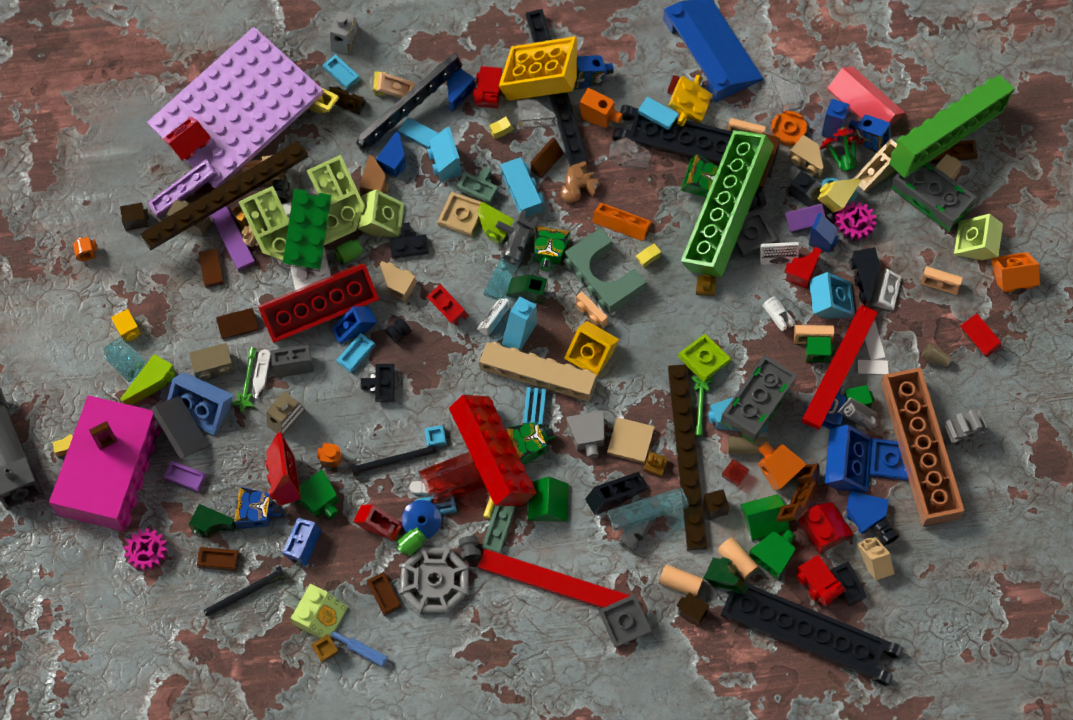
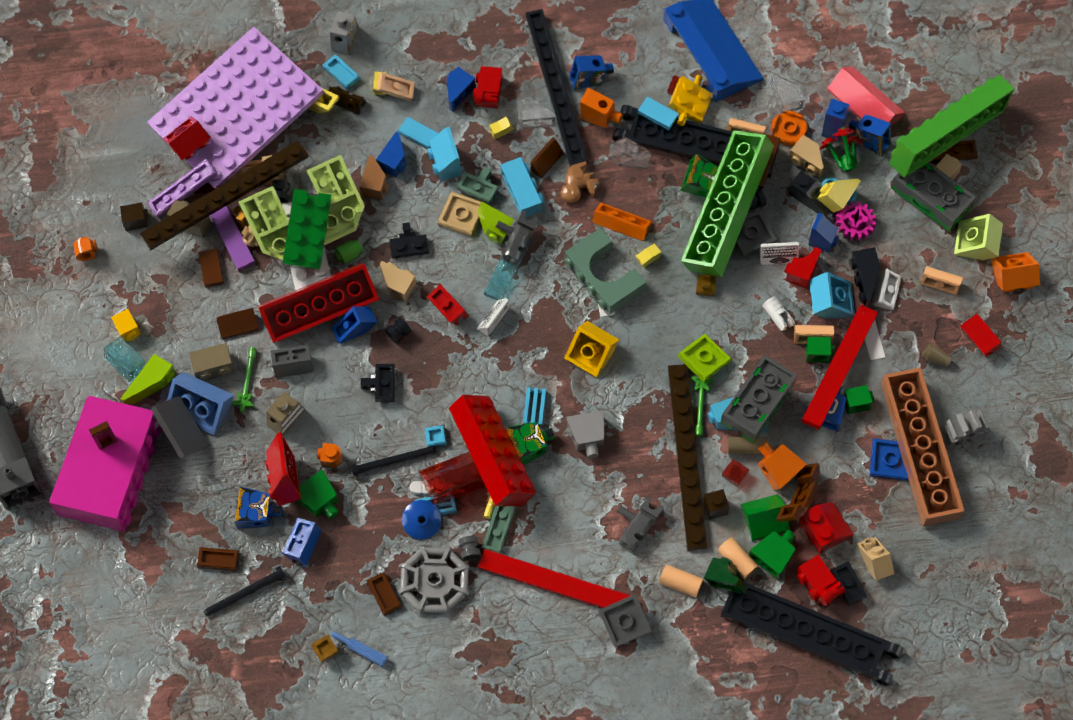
(61, 446): light yellow piece -> none
(153, 543): dark pink gear -> none
(184, 476): medium lavender tile -> none
(207, 521): dark green arch -> none
(261, 371): white piece -> none
(318, 612): yellowish green slope -> none
(355, 353): medium azure tile -> none
(377, 521): red arch -> none
(381, 215): yellowish green slope -> none
(409, 102): black hinge -> none
(411, 541): bright green brick -> none
(520, 324): medium azure slope -> none
(528, 287): dark green slope -> none
(538, 371): tan brick -> none
(540, 69): yellow slope -> none
(550, 246): green torso -> none
(550, 501): green slope -> none
(595, 315): light nougat plate -> none
(615, 492): black slope -> none
(630, 440): tan tile -> none
(647, 509): clear light blue tile -> none
(655, 464): pearl gold tile -> none
(692, 609): dark brown brick -> none
(803, 217): medium lavender tile -> none
(848, 459): blue slope -> none
(859, 413): light grey hinge -> none
(866, 510): blue slope -> none
(872, 367): white sticker -> none
(877, 168): tan slope -> none
(885, 532): black wheel -> none

